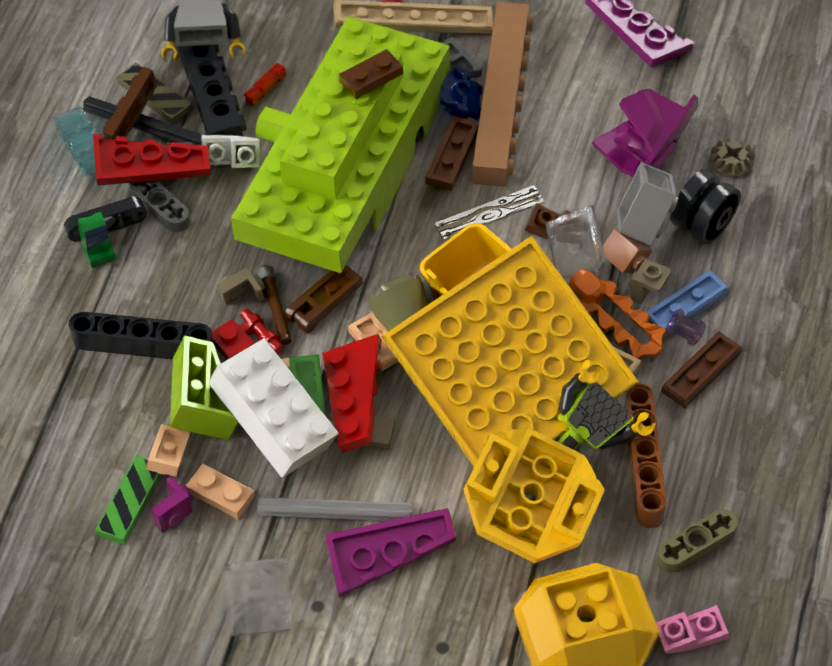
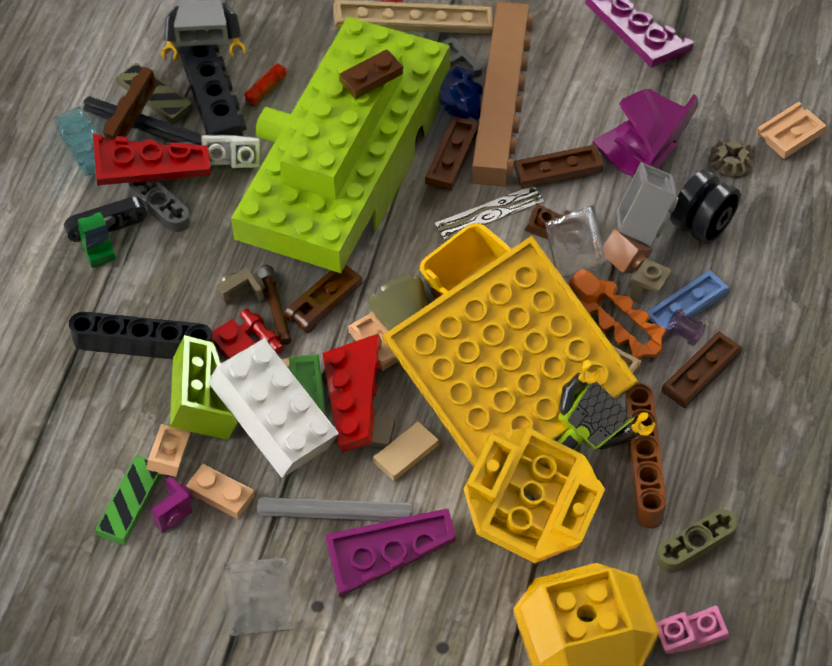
(406, 451): none -> tan tile
(558, 166): none -> reddish brown plate
(791, 130): none -> light nougat plate

